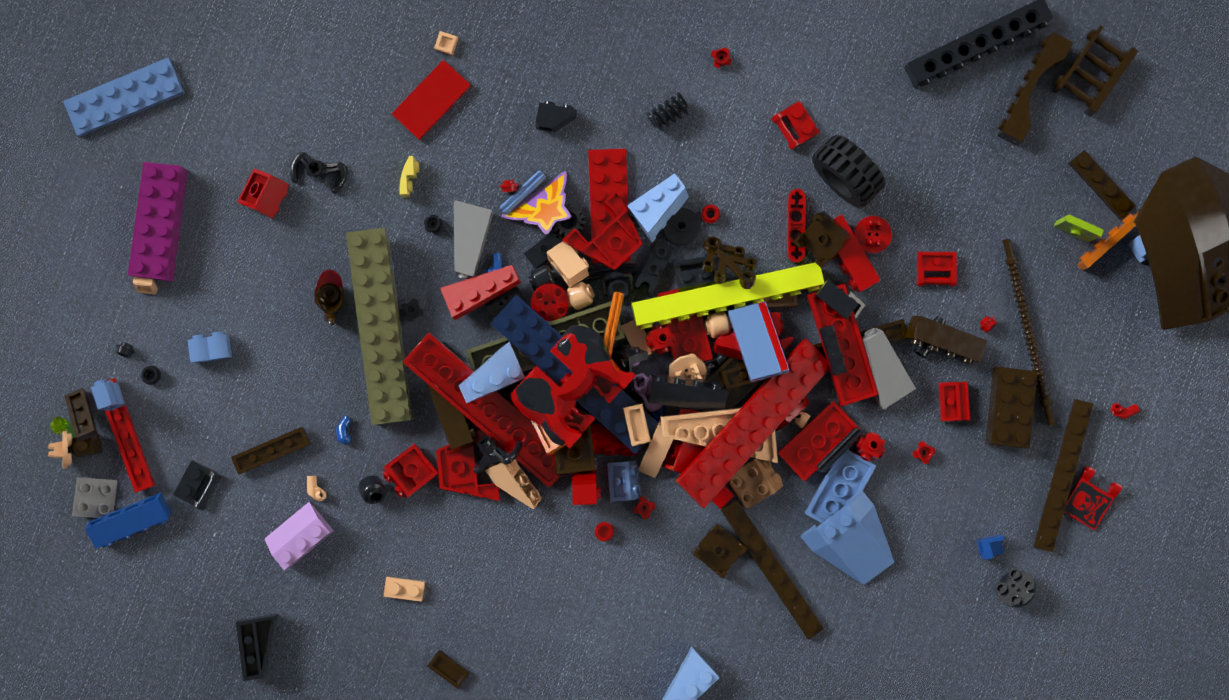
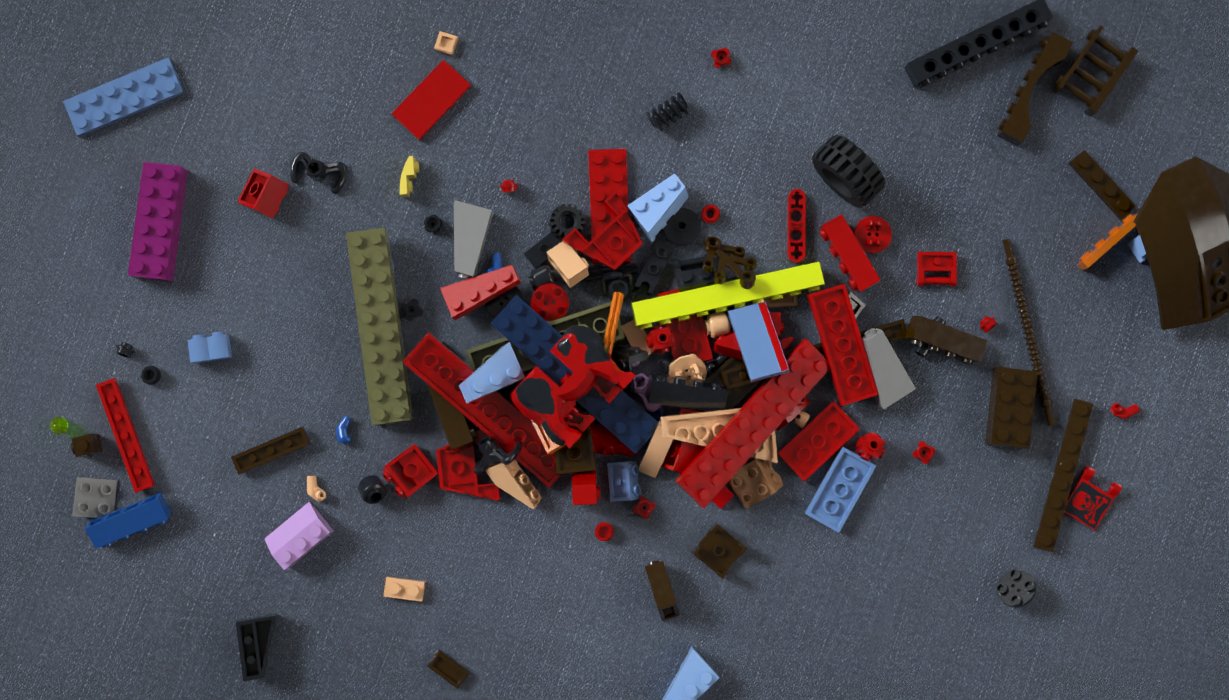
(61, 449): light nougat plate -> none
(81, 415): dark brown plate -> none
(107, 395): medium blue brick -> none
(145, 285): light nougat tile -> none
(192, 482): black plate -> none
(329, 294): dark brown hair -> none
(522, 192): medium blue axle -> none
(543, 206): sticker -> none
(554, 117): black slope -> none
(580, 295): light nougat head -> none
(637, 424): light nougat tile -> none
(662, 590): none -> dark brown slope
(772, 569): dark brown plate -> none
(799, 121): red plate -> none
(823, 238): dark brown panel -> none
(832, 350): black piece -> none
(836, 299): black tile -> none
(839, 449): black axle -> none
(852, 540): medium blue wedge -> none
(954, 401): red plate -> none
(990, 546): blue panel -> none
(1079, 228): lime plate -> none

